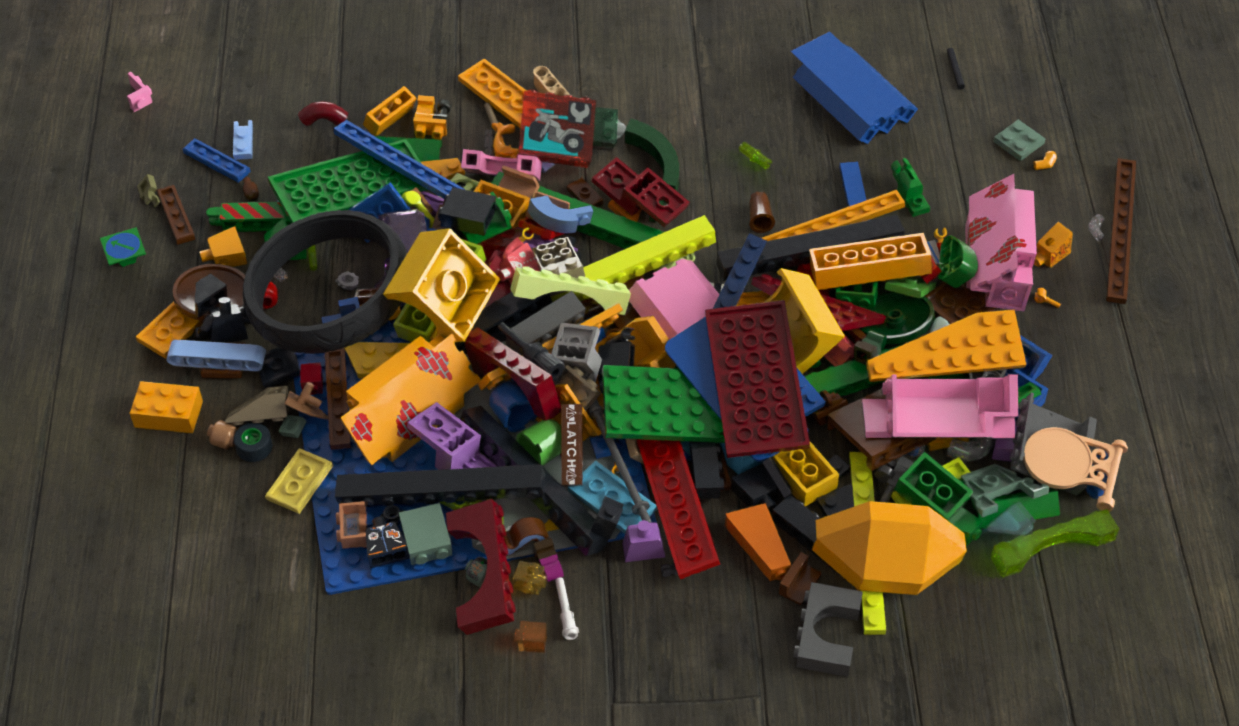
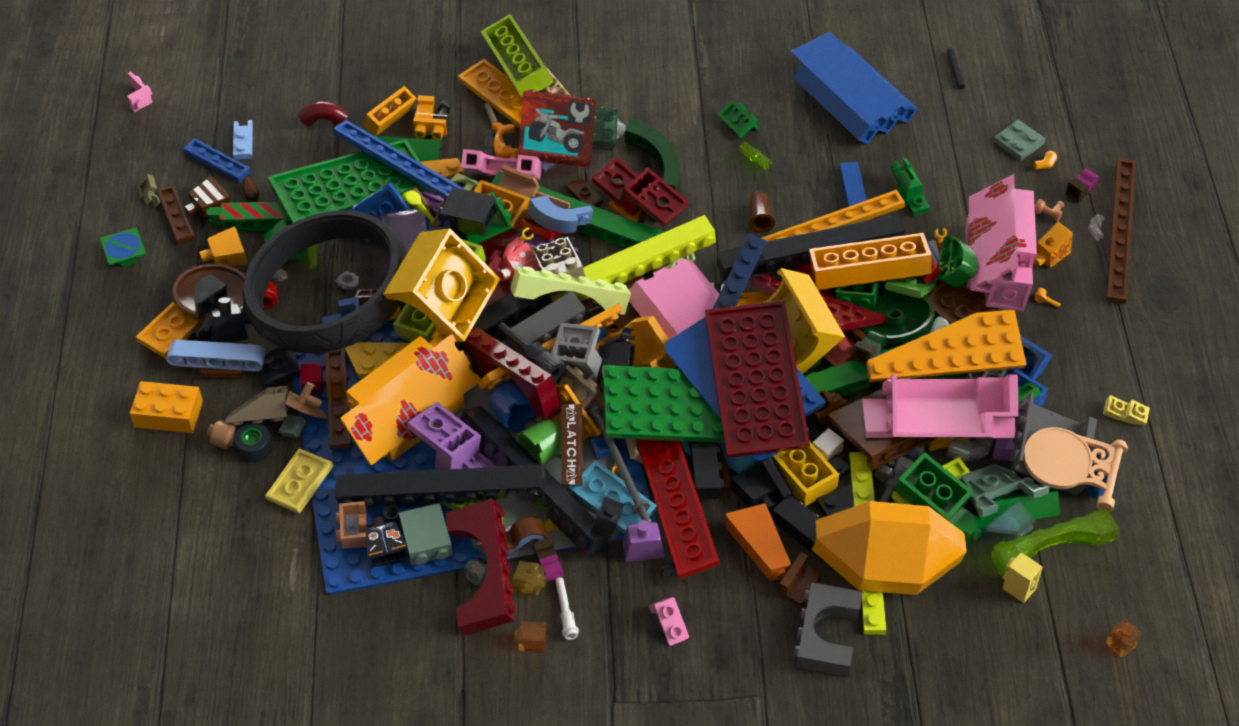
(205, 196): none -> reddish brown torso
(516, 56): none -> lime brick
(670, 620): none -> bright pink bracket
(737, 119): none -> green bracket
(829, 444): none -> white brick
(1021, 577): none -> light yellow brick
(1054, 213): none -> nougat piece
(1083, 183): none -> leg
(1123, 637): none -> clear orange brick
(1127, 412): none -> light yellow slope

